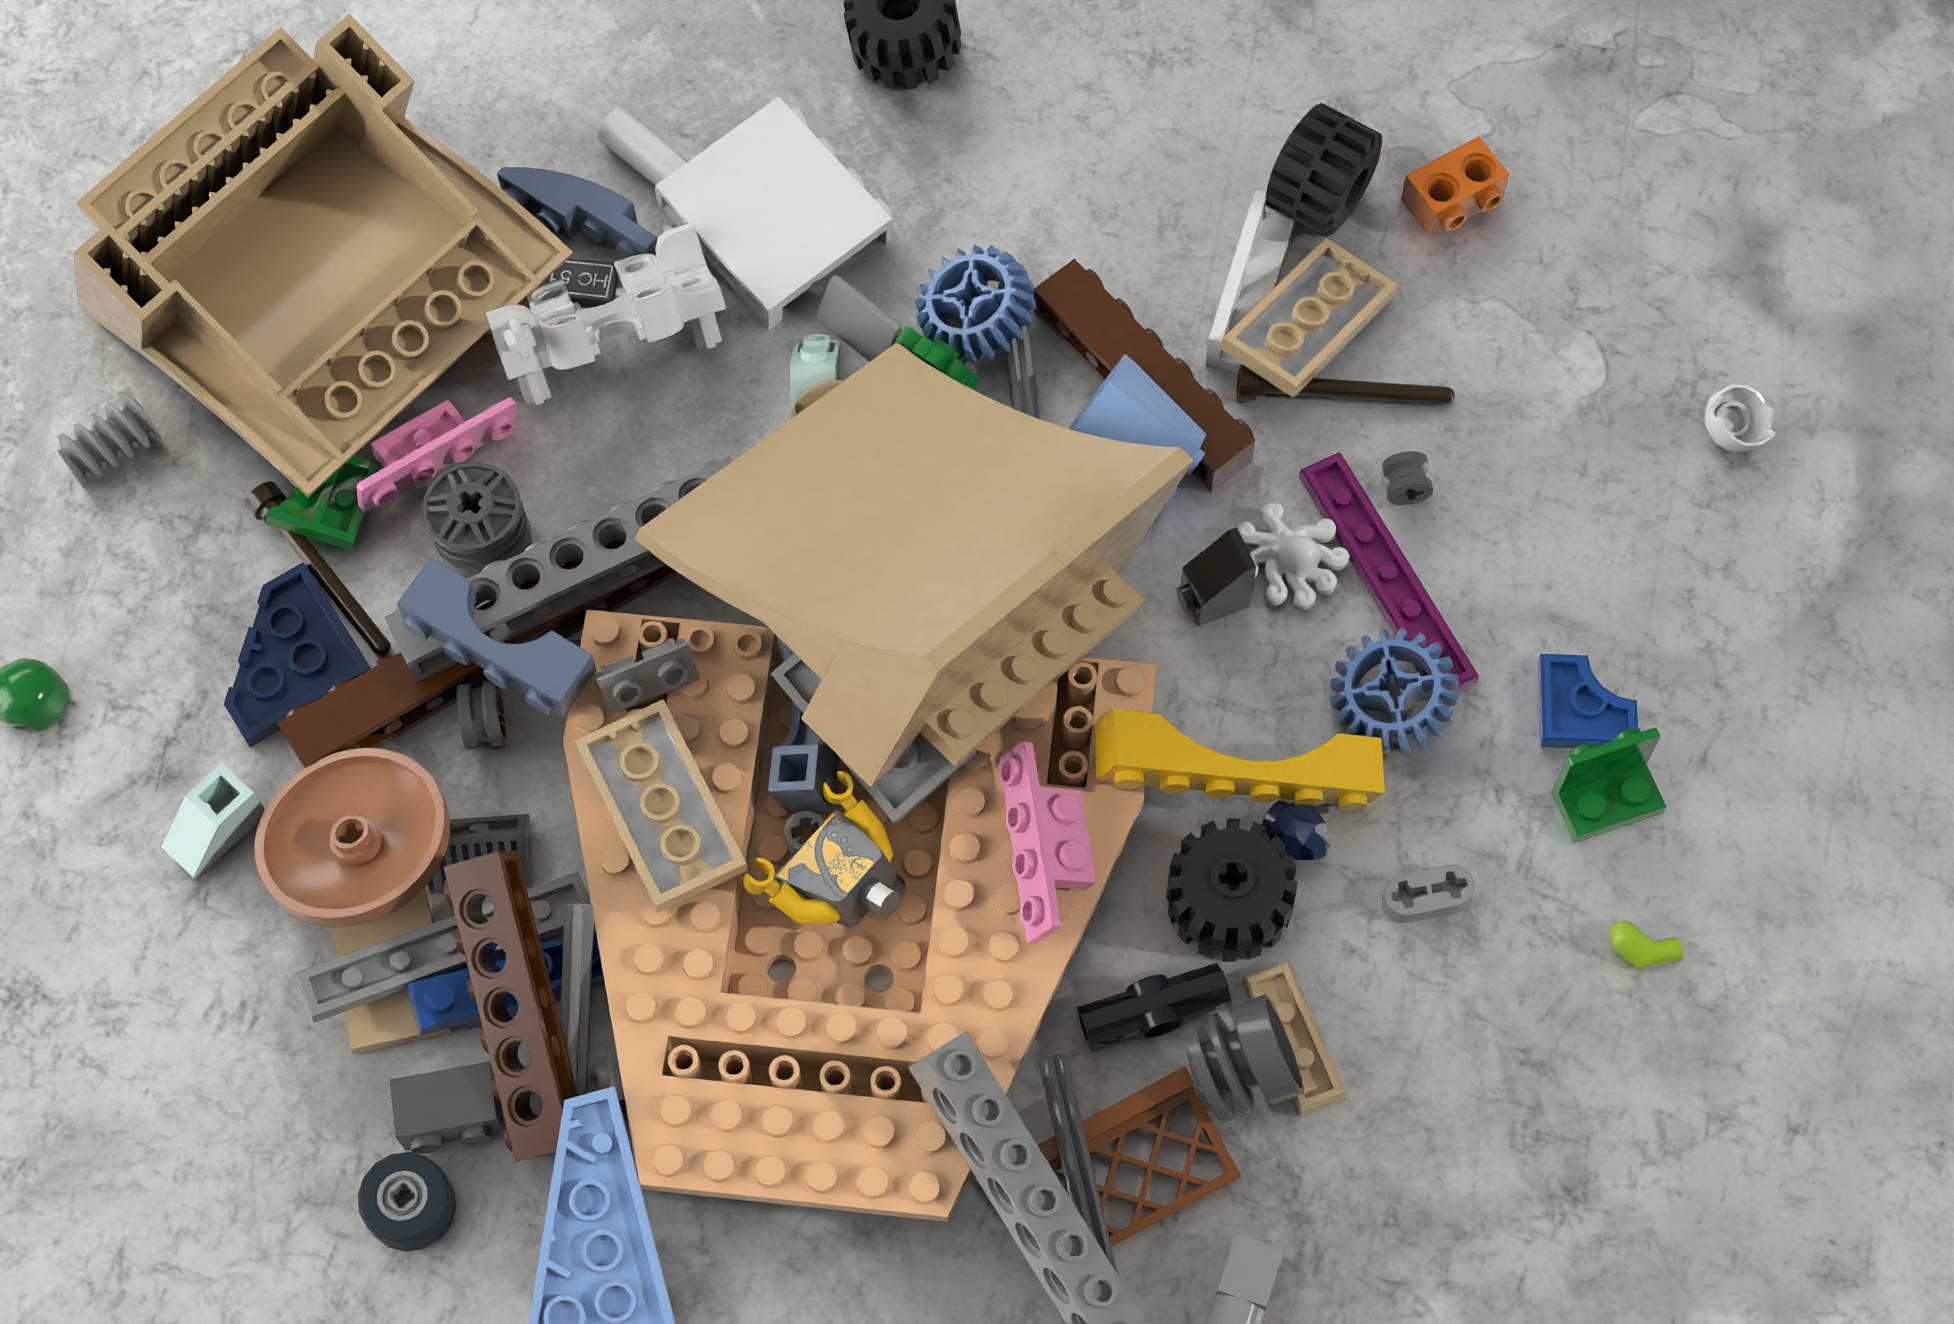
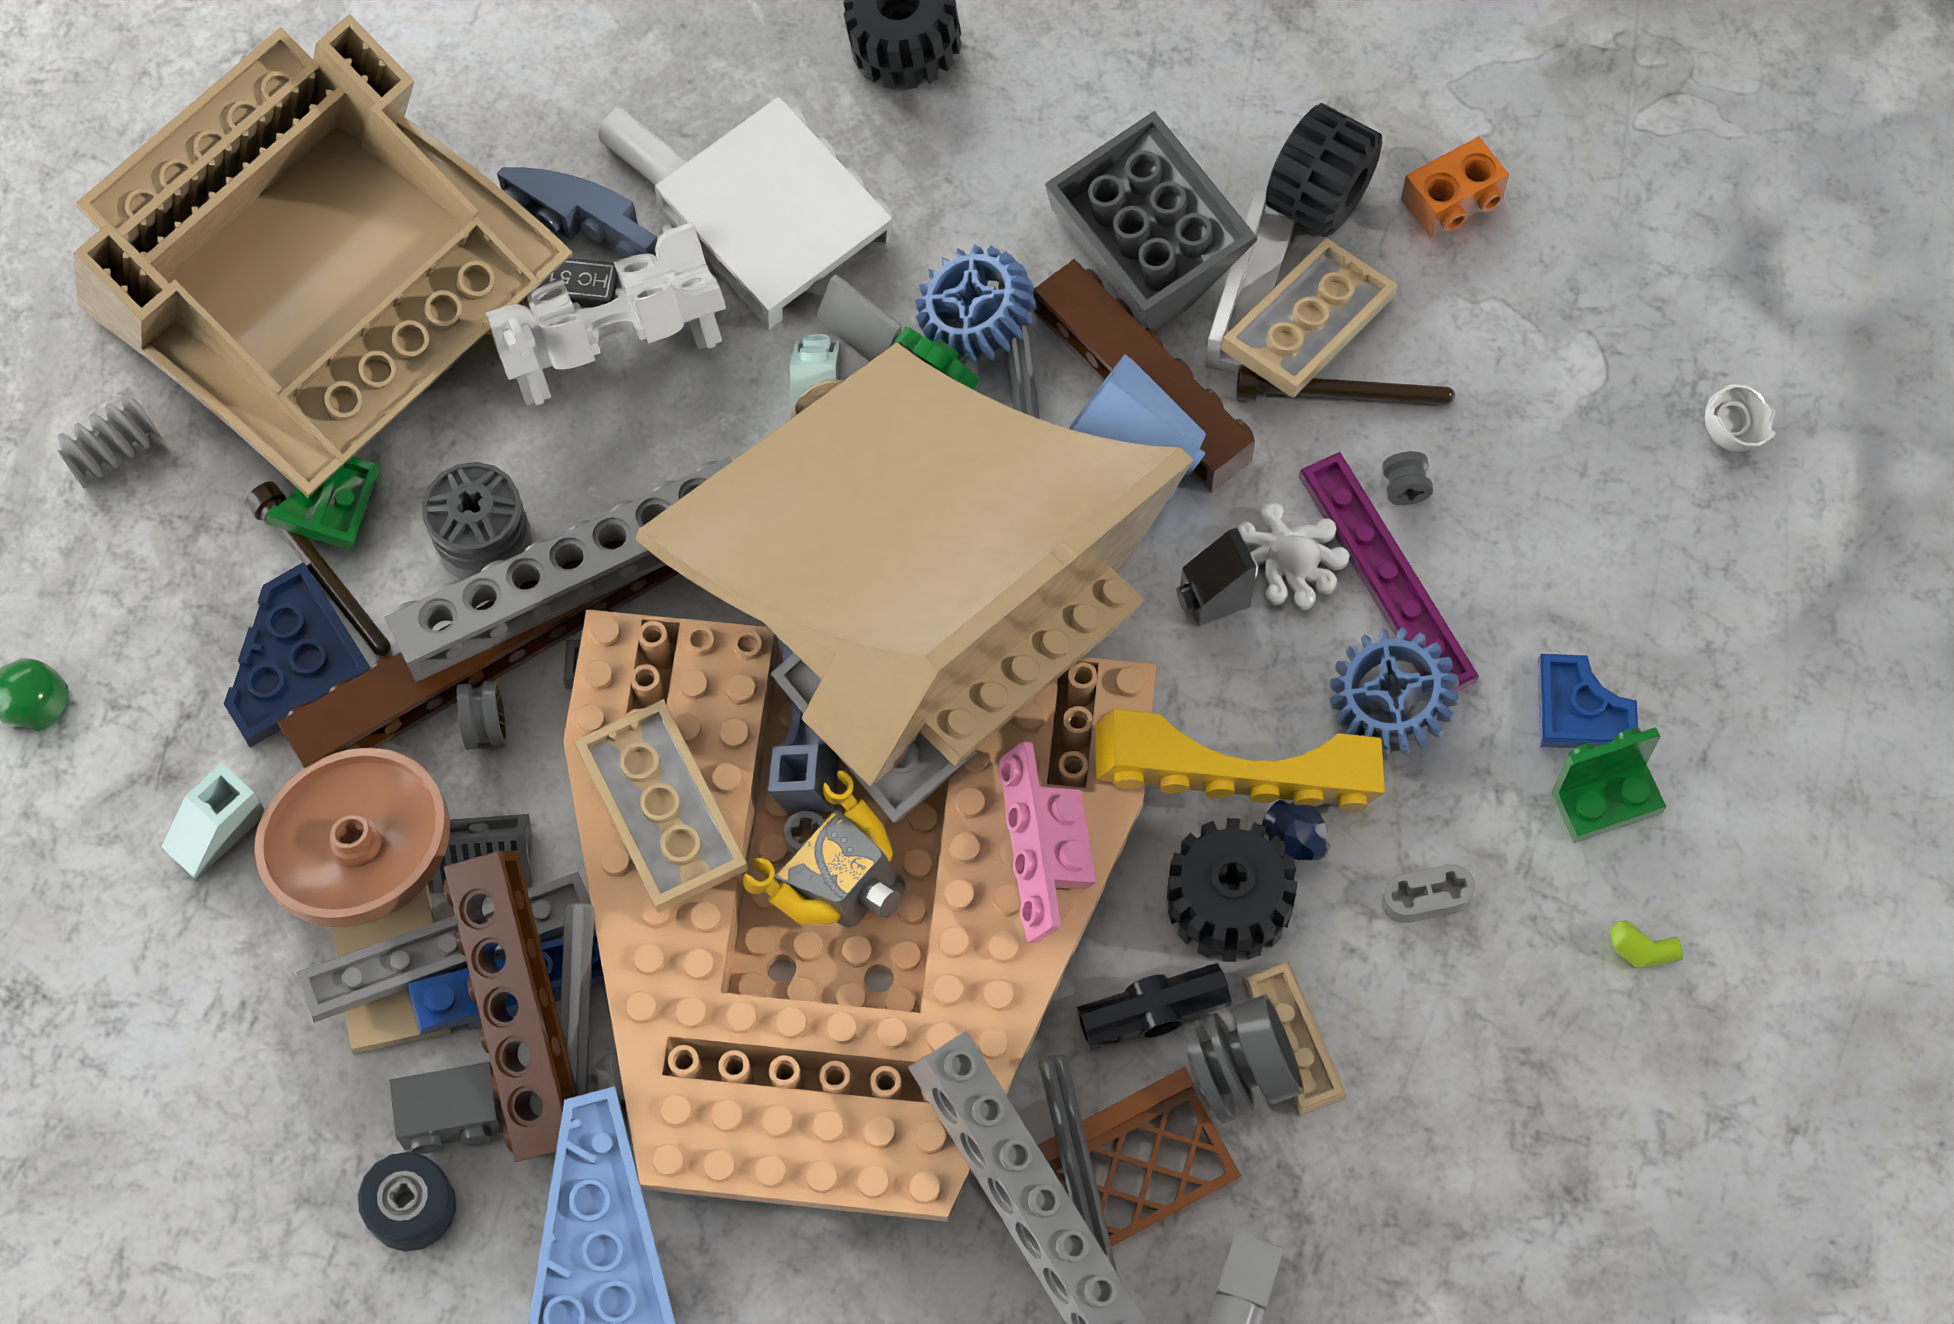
(429, 444): bright pink bracket -> none
(546, 669): sand blue arch -> none
(659, 672): light grey hinge -> none
(1150, 220): none -> dark grey slope

